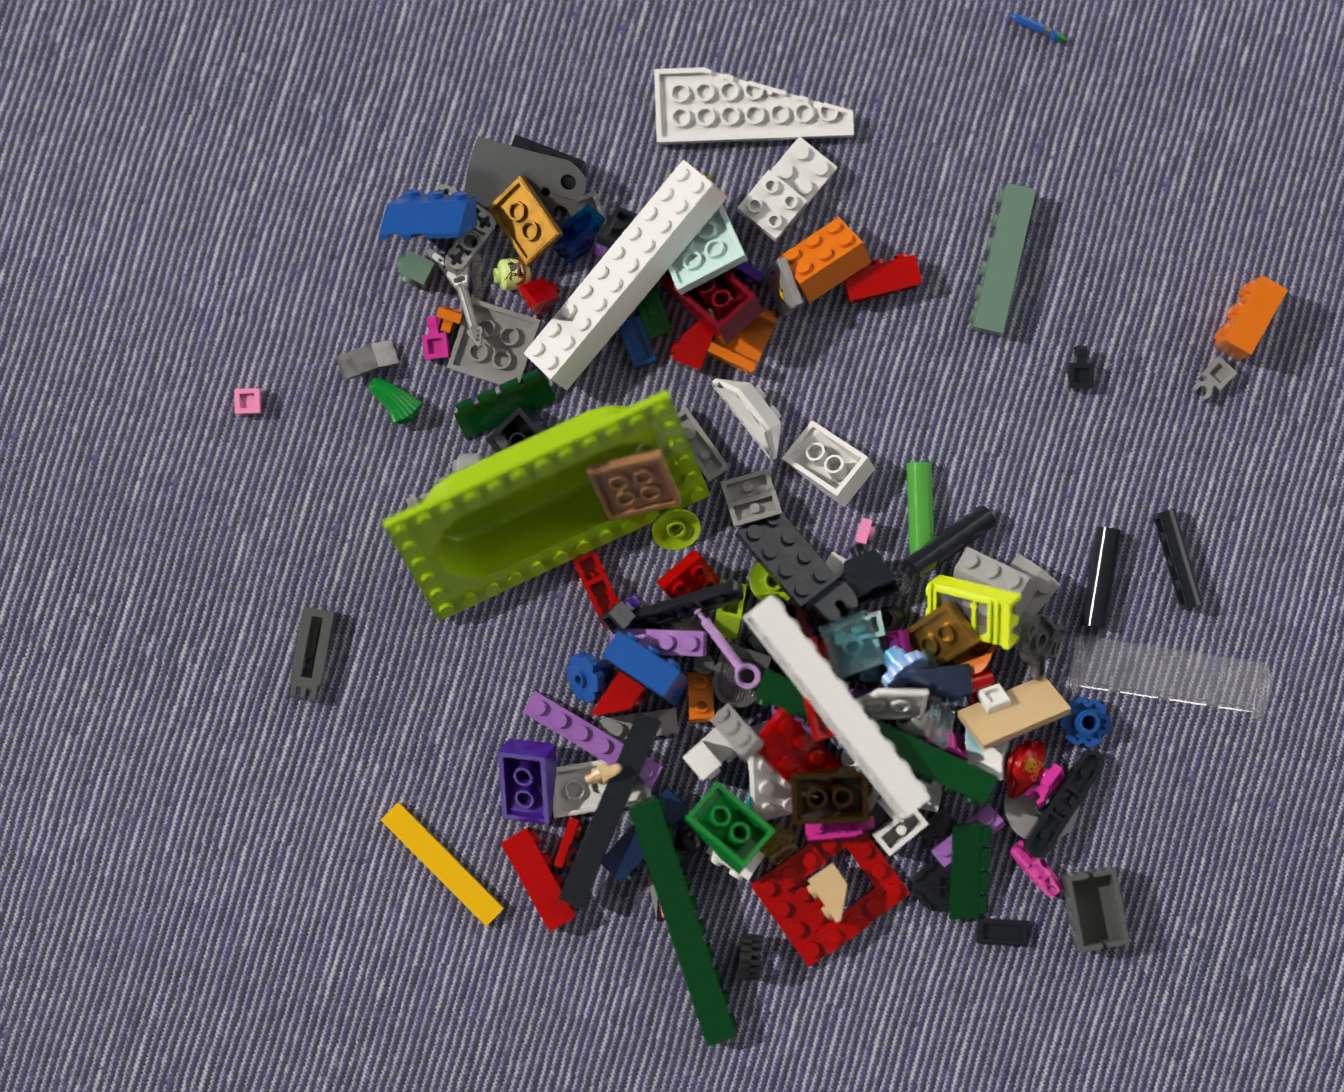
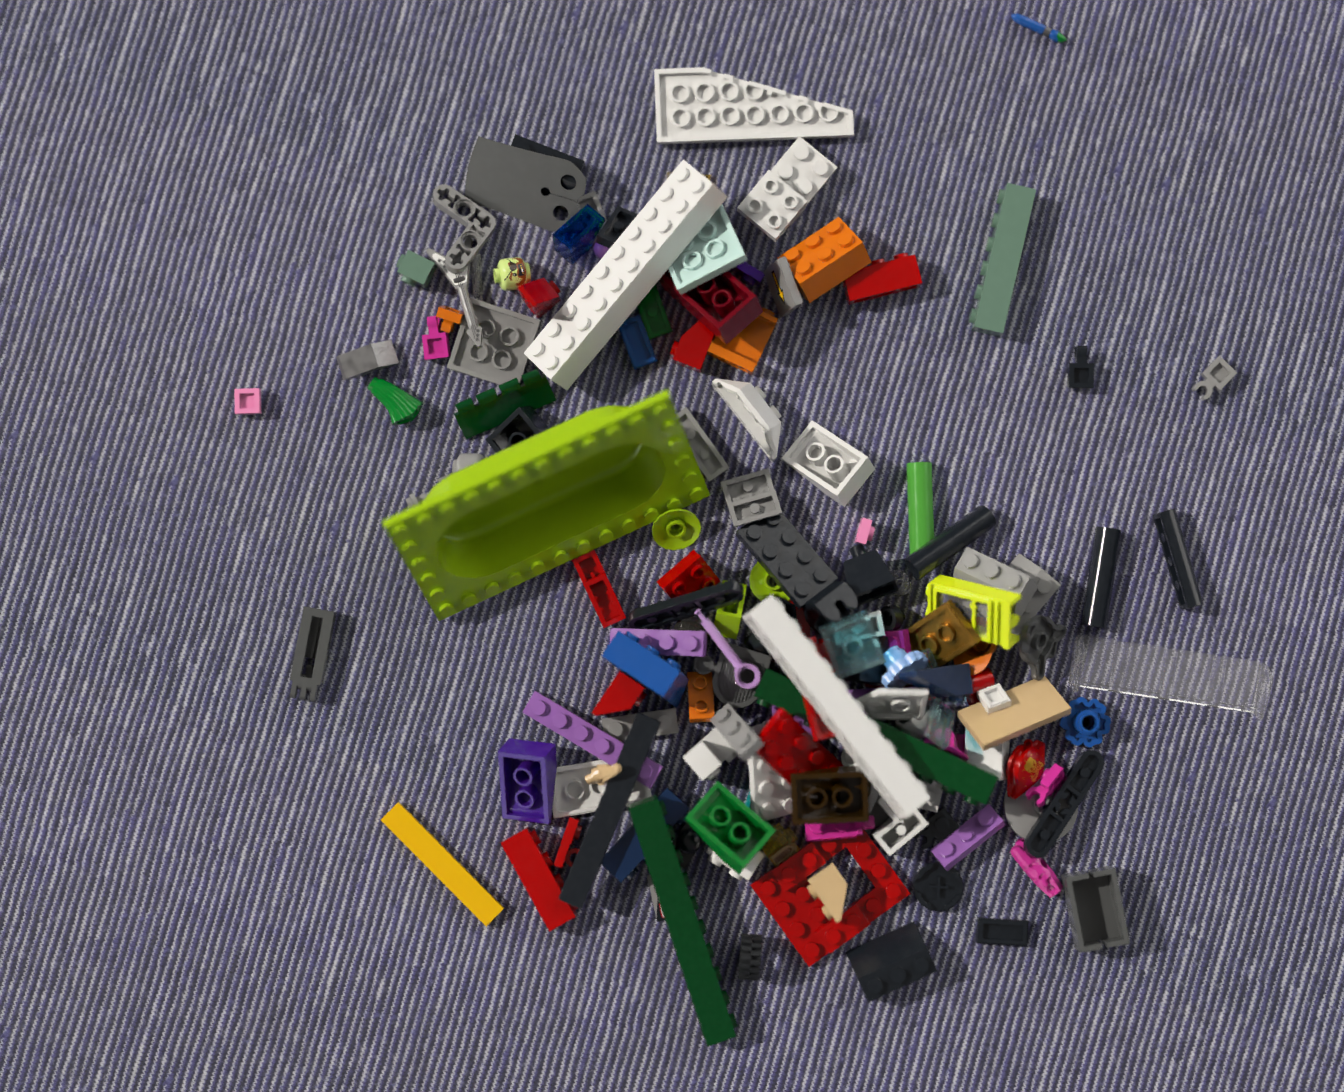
(430, 215): blue wedge -> none
(525, 220): pearl gold tile -> none
(588, 676): blue plant -> none
(620, 614): black piece -> none
(634, 484): medium nougat plate -> none
(836, 564): white sticker -> none
(891, 961): none -> black slope
(966, 874): dark green windscreen -> none
(1249, 317): orange brick -> none

